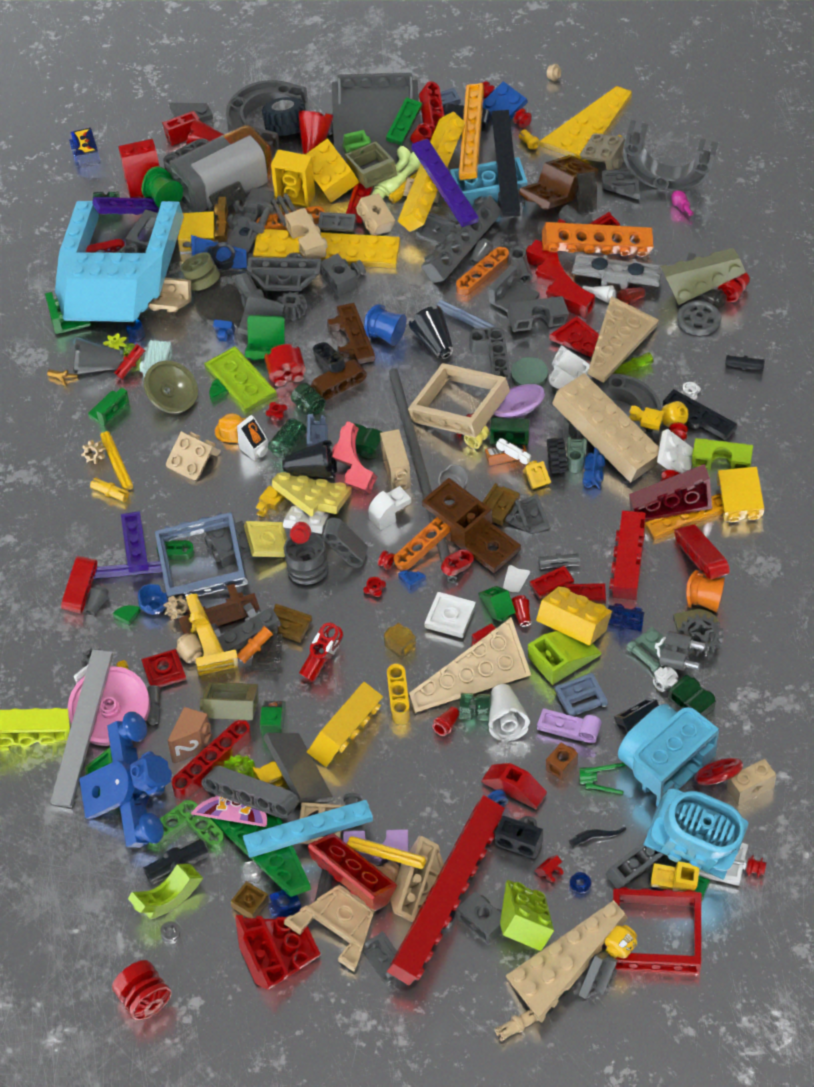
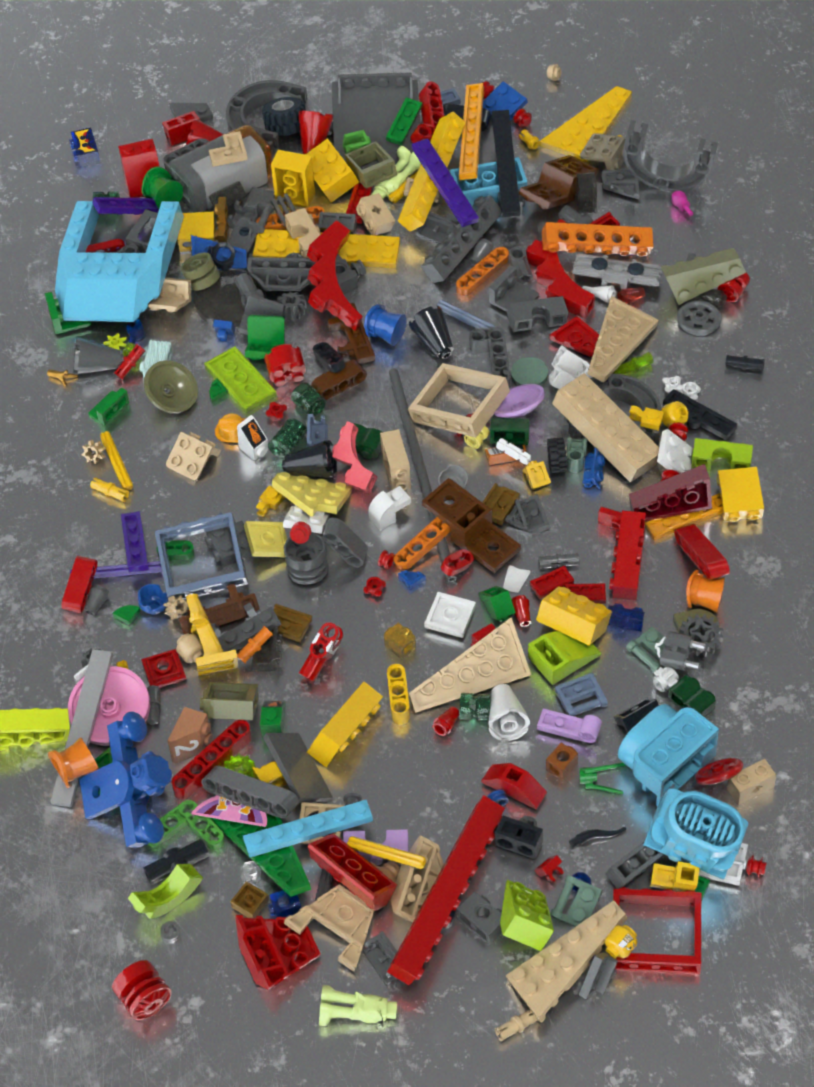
(73, 762): none -> orange hat
(232, 152): none -> tan plate
(323, 275): none -> red arch
(366, 1007): none -> yellowish green piece
(583, 904): none -> sand green plate
(609, 518): none -> red plate
(672, 383): none -> white plate

